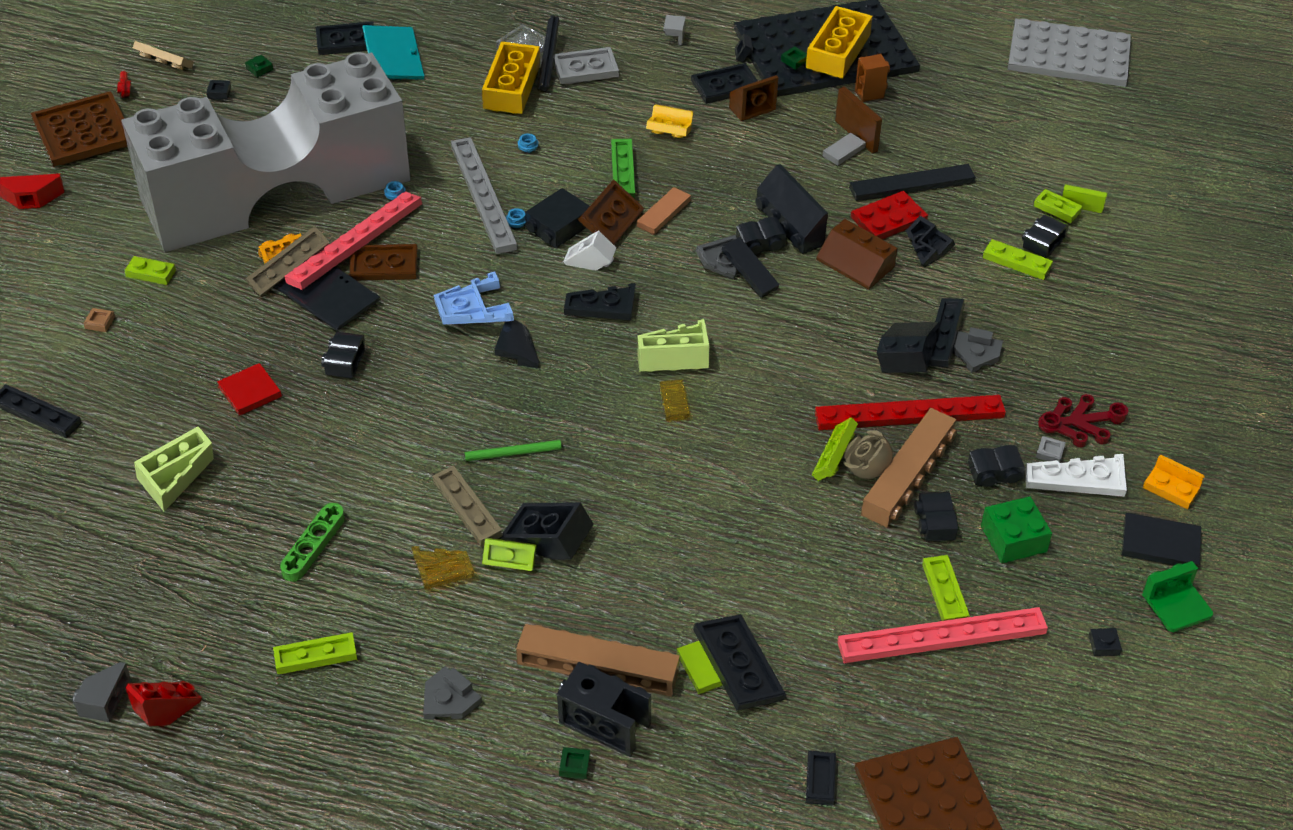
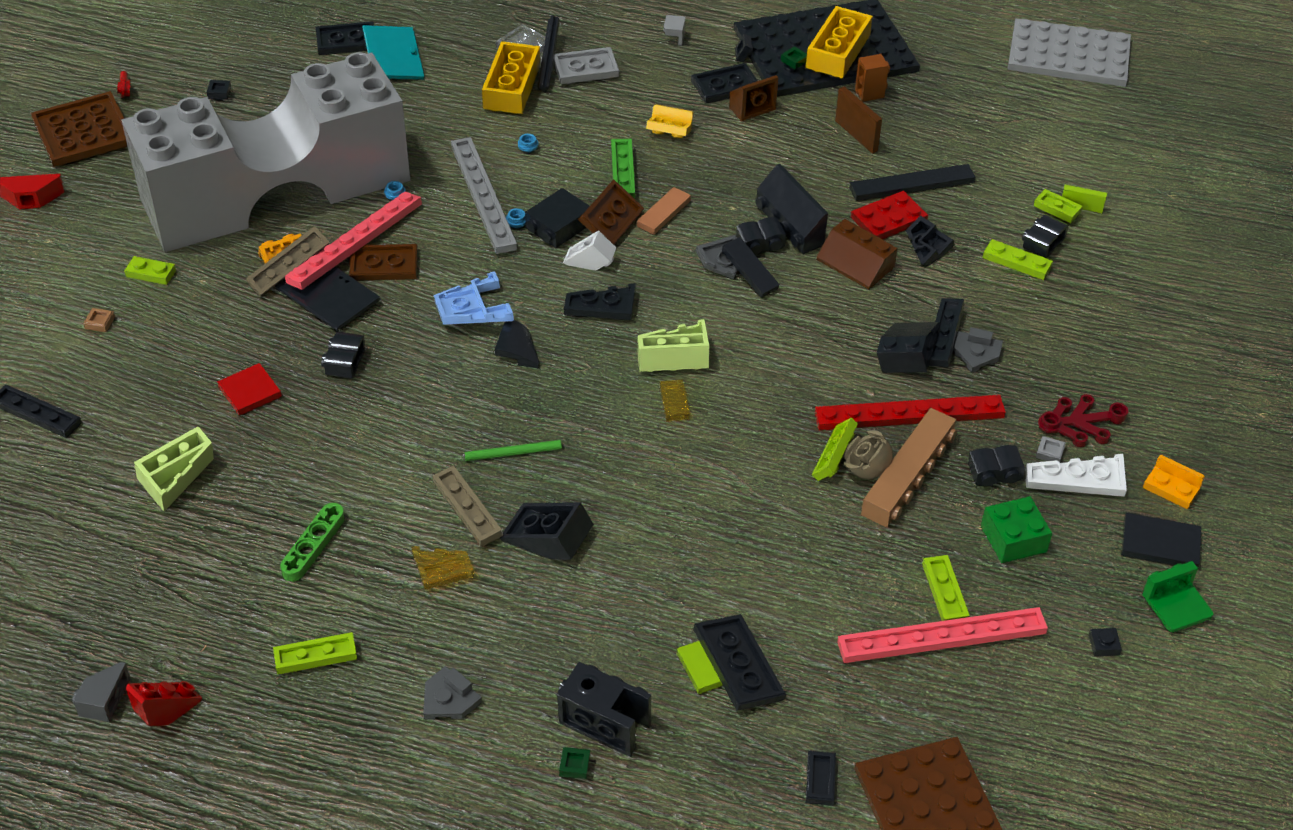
(162, 56): tan plate -> none
(259, 65): dark green plate -> none
(509, 554): lime plate -> none
(562, 651): medium nougat brick -> none
(844, 149): light grey tile -> none
(936, 516): black brick -> none

